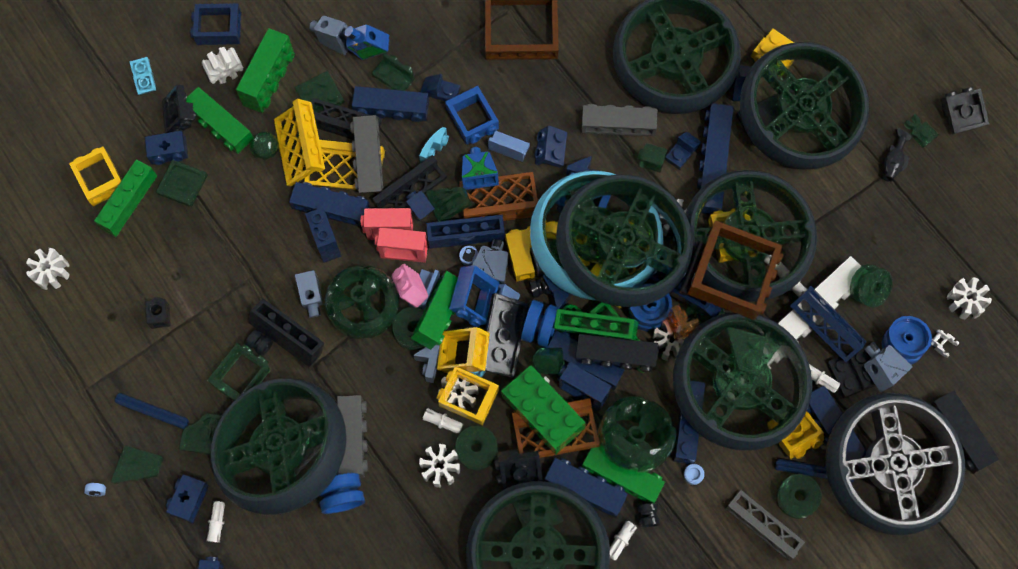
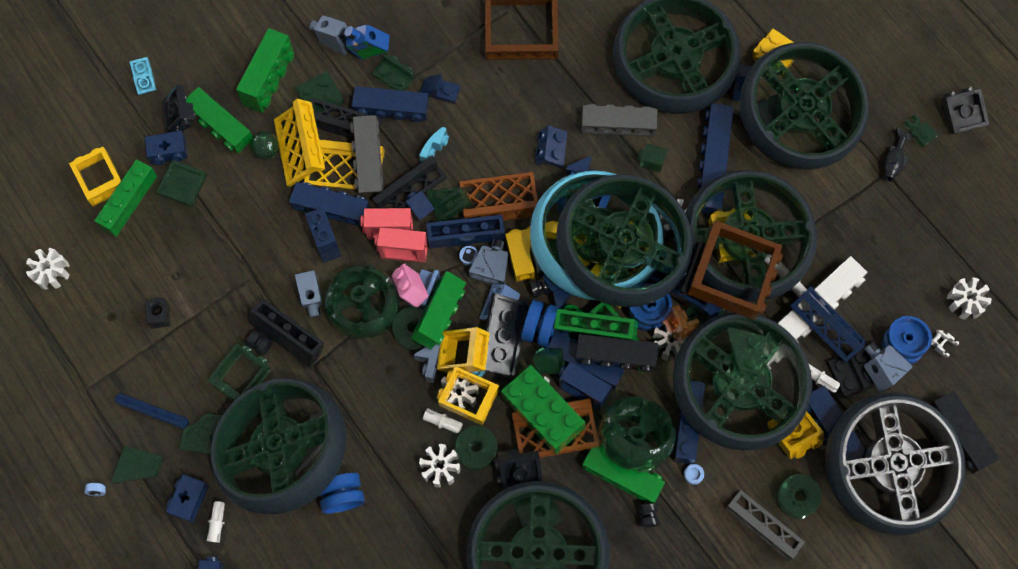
(217, 38): dark blue window -> none
(222, 65): white gear -> none
(353, 413): dark grey brick -> none
(465, 100): blue window -> none
(478, 170): blue torso -> none
(488, 285): blue window -> none
(508, 146): medium blue panel -> none
(593, 489): dark blue brick -> none
(621, 540): white axle -> none
(683, 150): dark blue slope -> none
(802, 468): dark blue axle -> none
(871, 285): clear green wheel -> none

